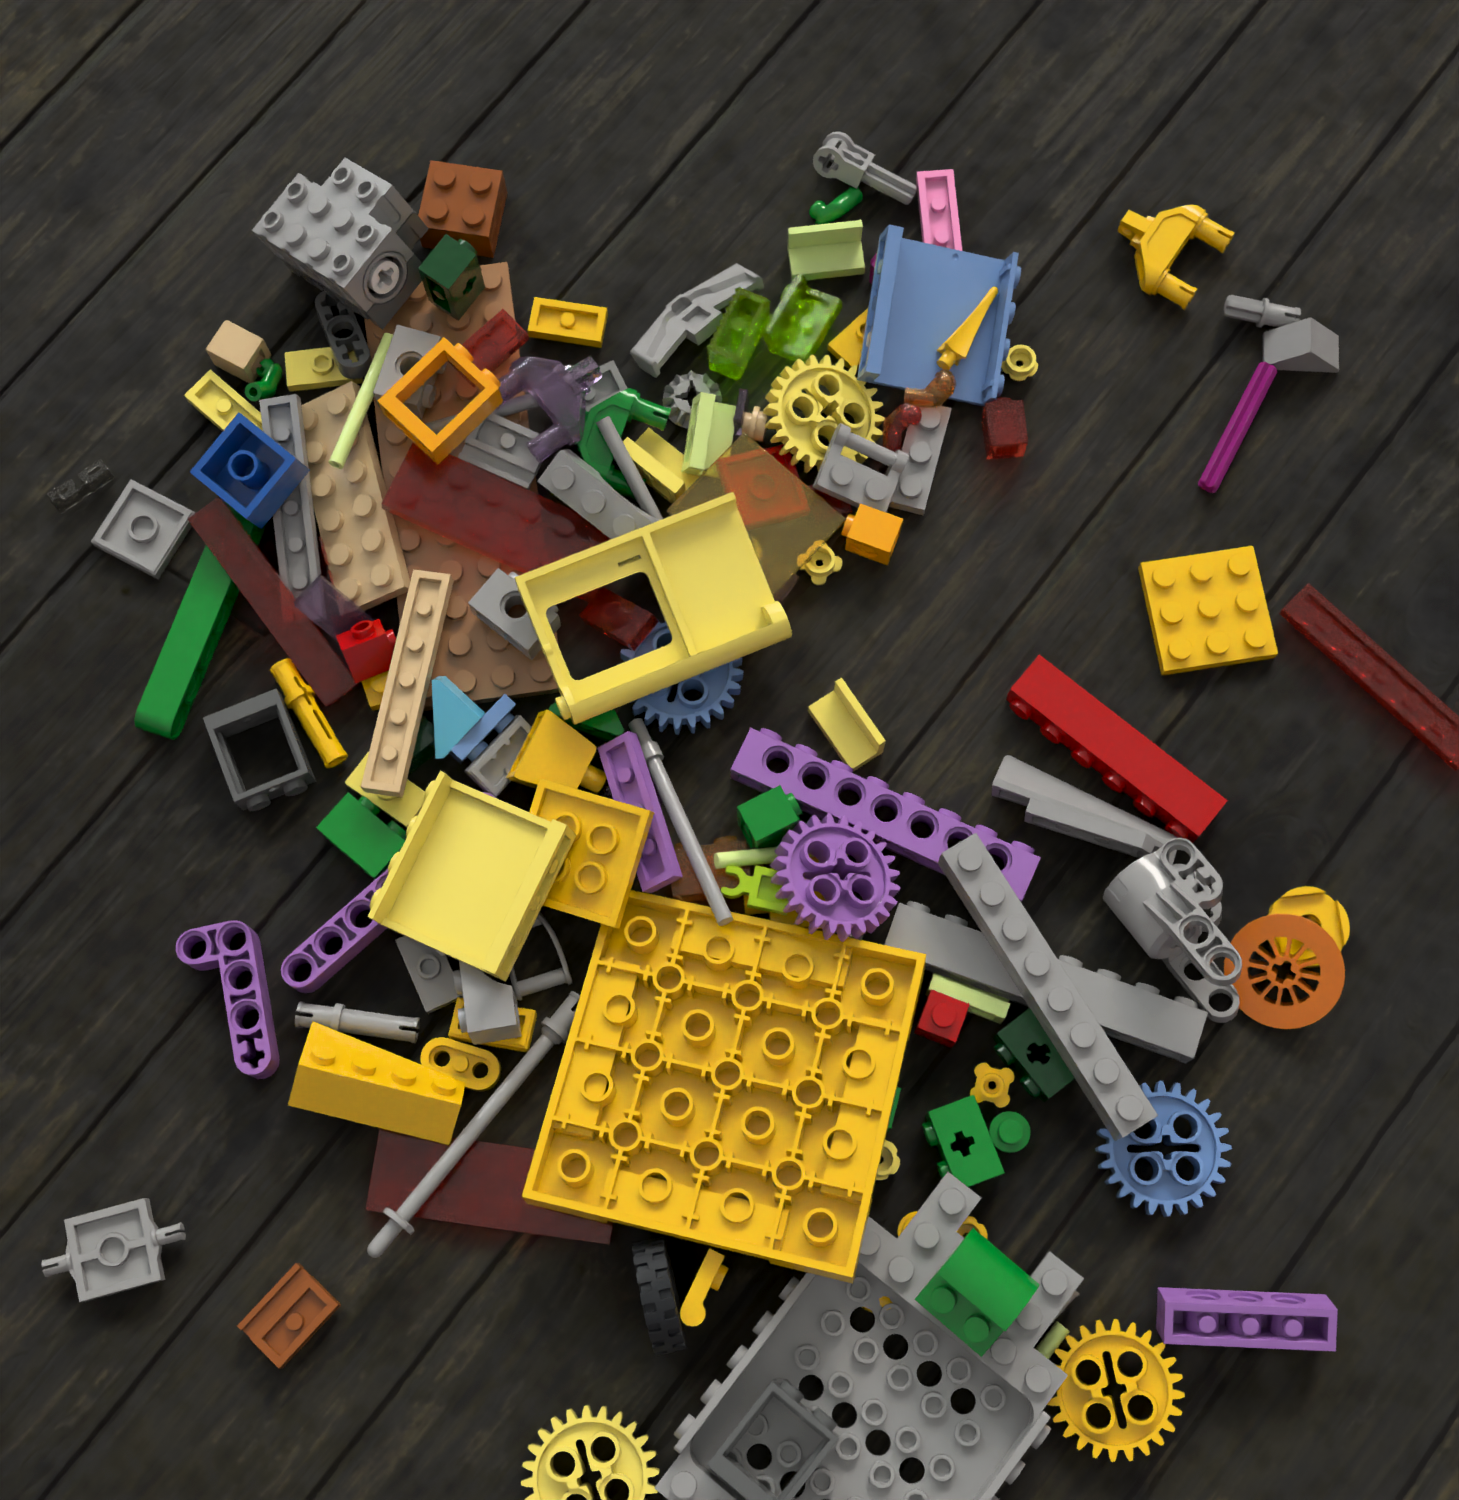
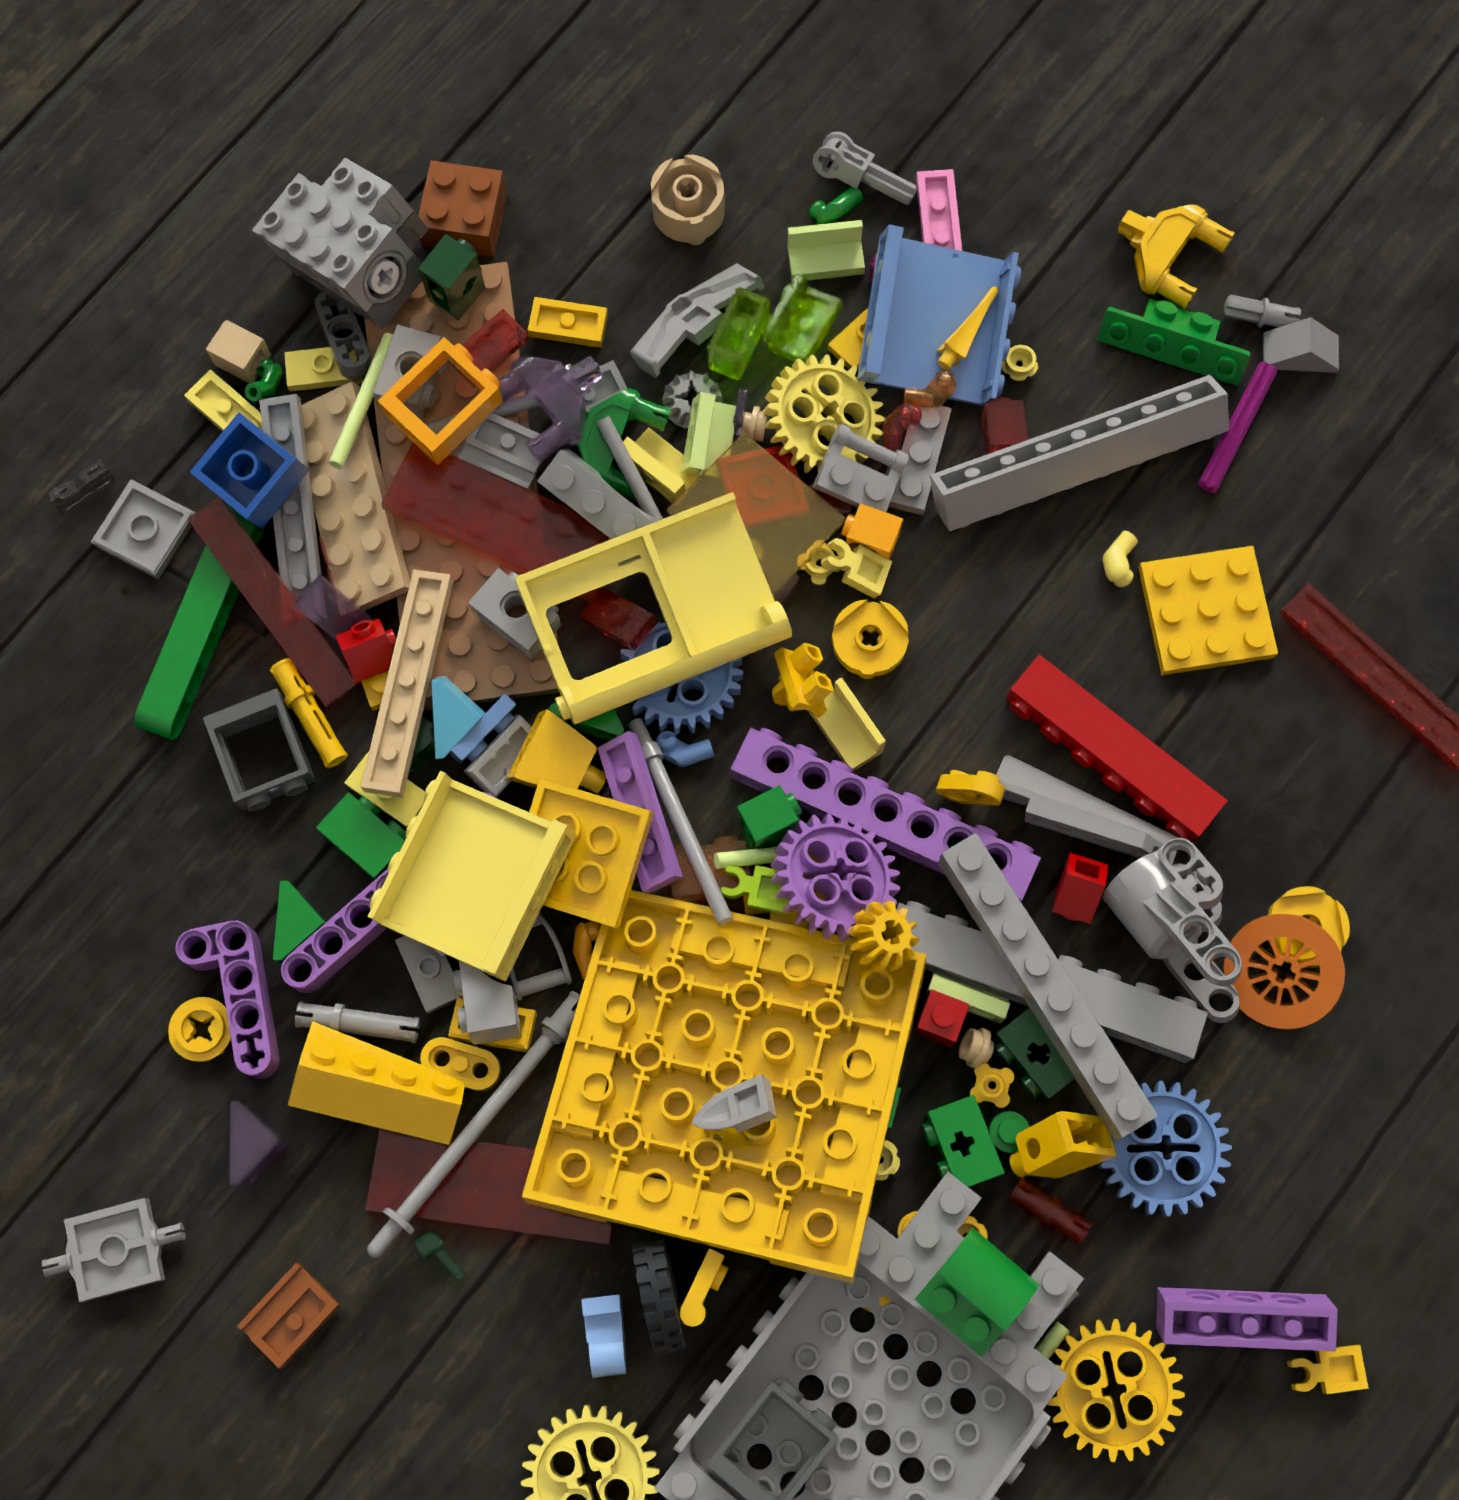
(182, 1029): none -> yellow gear
(251, 1144): none -> clear purple slope
(294, 921): none -> green slope
(432, 1244): none -> clear green hand
(582, 946): none -> light orange arm
(605, 1335): none -> light blue leg
(681, 753): none -> medium blue arm
(688, 199): none -> tan brick
(738, 1106): none -> light grey plate
(799, 685): none -> yellow hips
(862, 567): none -> light yellow plate
(870, 660): none -> yellow plate
(897, 930): none -> yellow gear
(971, 789): none -> yellow plate
(976, 1047): none -> tan plate
(1050, 1211): none -> clear red pin
(1062, 1145): none -> yellow torso
(1080, 452): none -> light grey brick
(1080, 888): none -> red brick
(1116, 562): none -> light yellow arm
(1175, 338): none -> green bracket
(1335, 1370): none -> yellow plate

